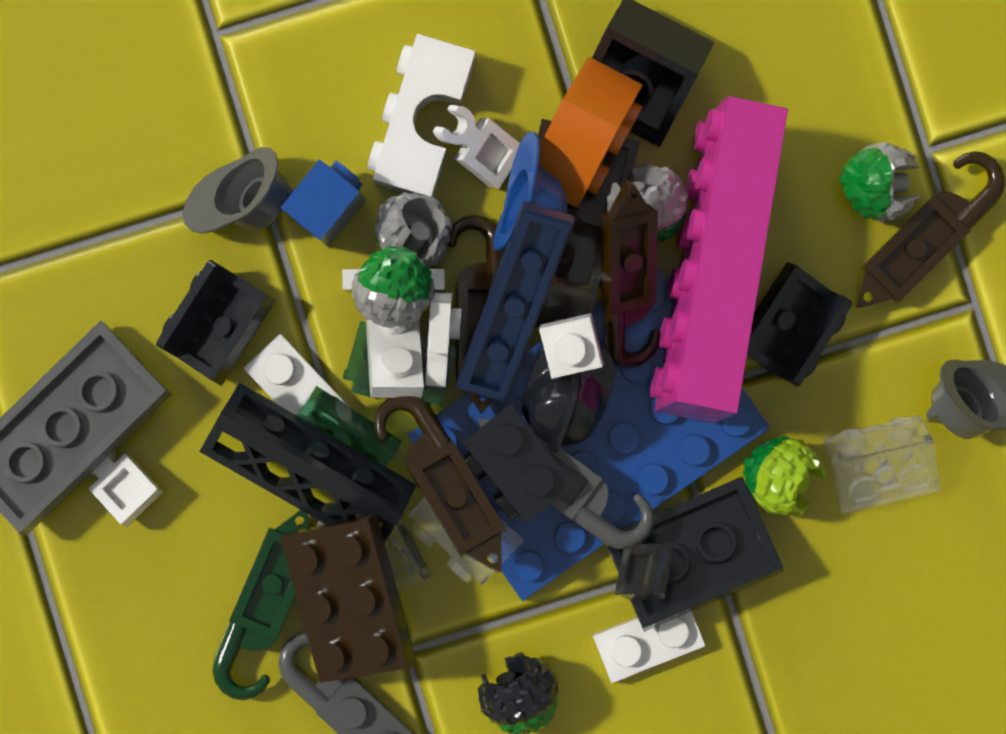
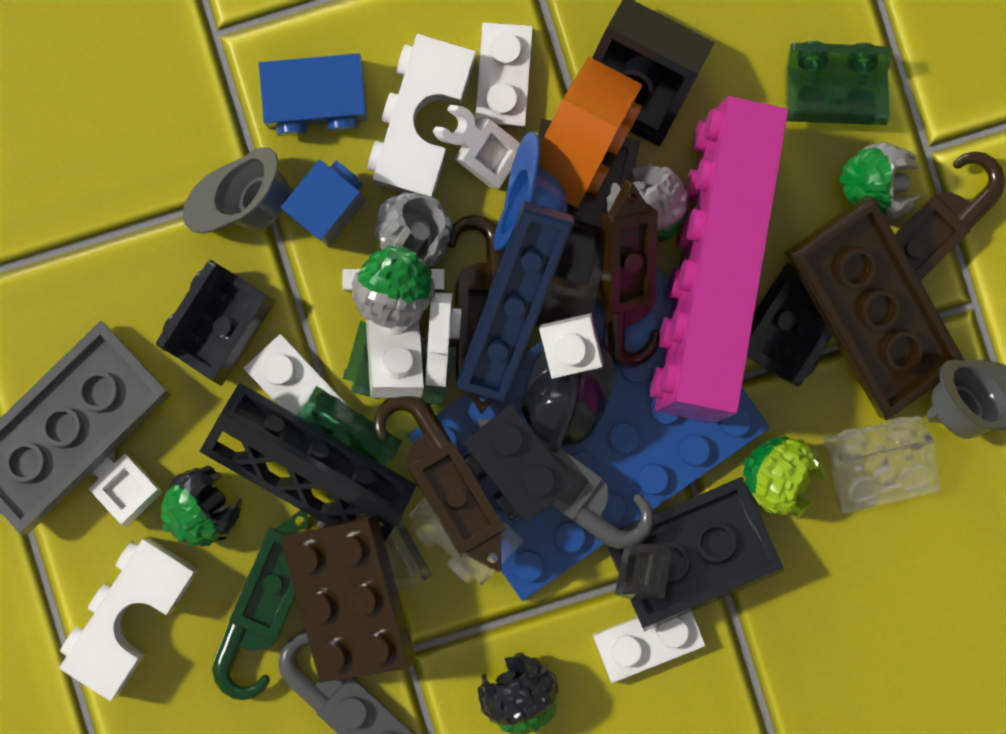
(100, 652): none -> white arch
(197, 510): none -> piece
(313, 93): none -> blue brick
(504, 74): none -> white plate
(837, 83): none -> clear green bracket
(874, 306): none -> dark brown tile

